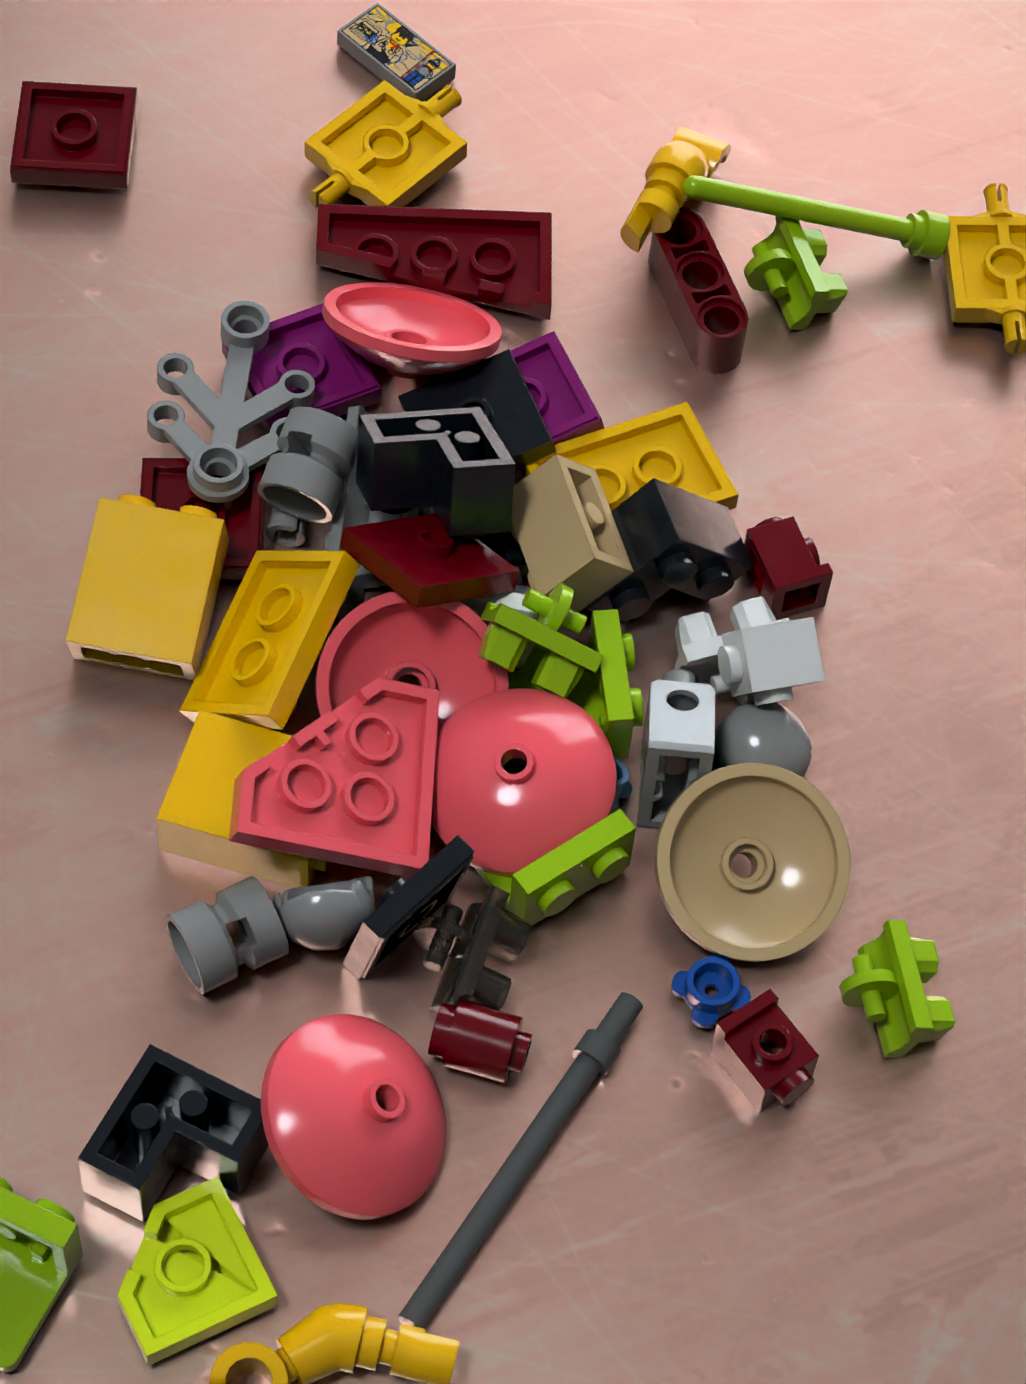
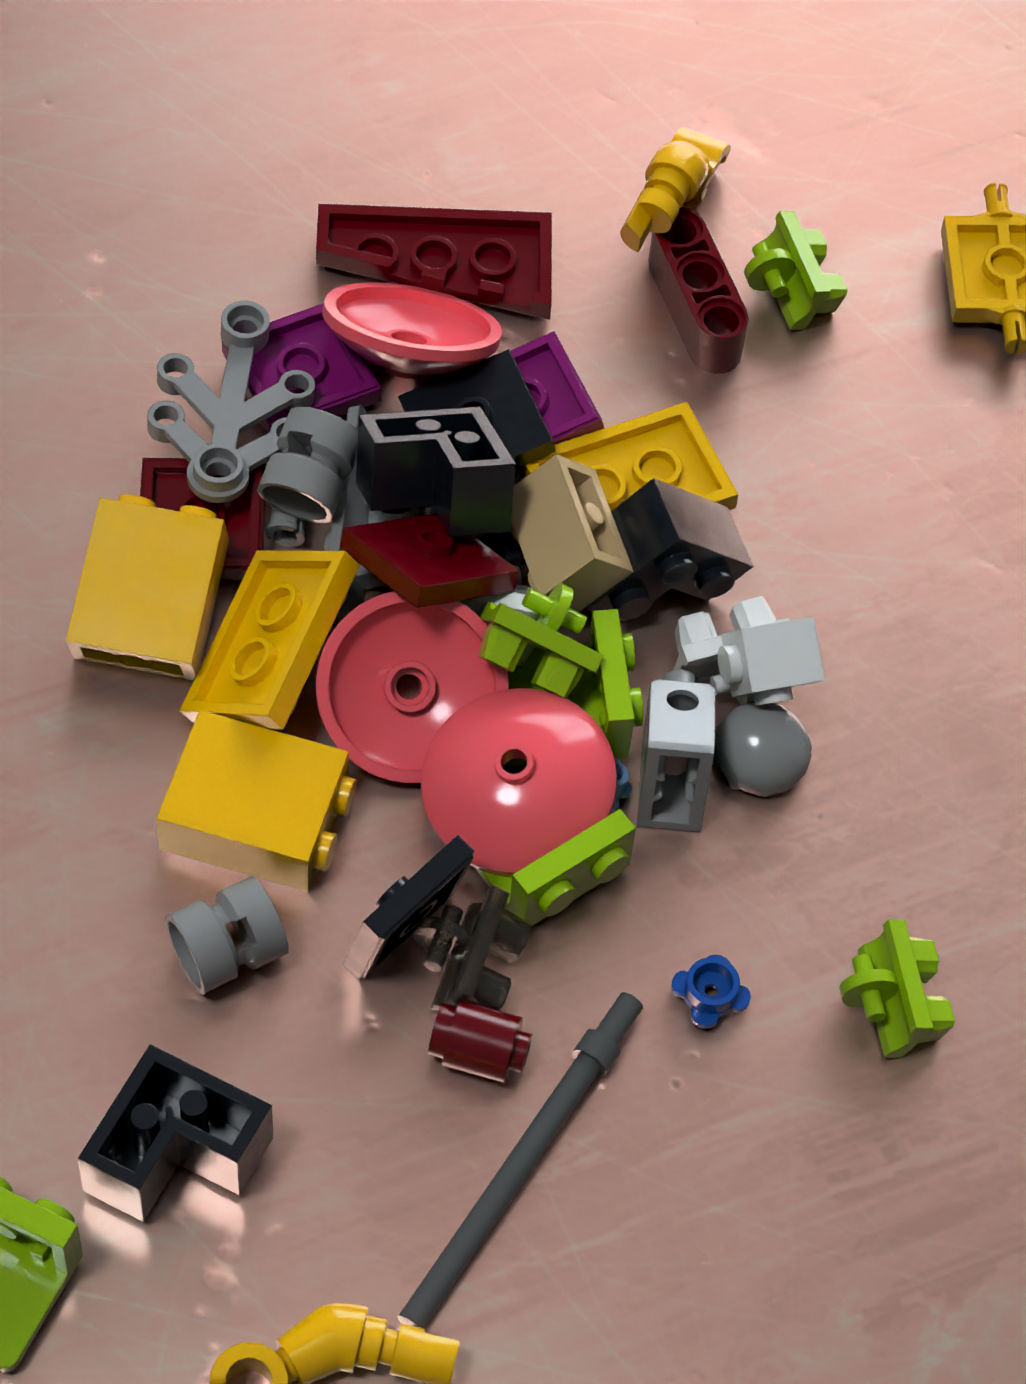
(74, 135): dark red plate -> none
(192, 1274): neon yellow plate -> none
(327, 913): light grey hair -> none
(331, 1130): coral dish -> none
(349, 784): coral plate -> none
(386, 147): yellow plate -> none
(396, 53): tile -> none
(759, 1074): dark red brick -> none
(786, 568): dark red brick -> none
(794, 854): tan dish -> none
(922, 233): lime piece -> none

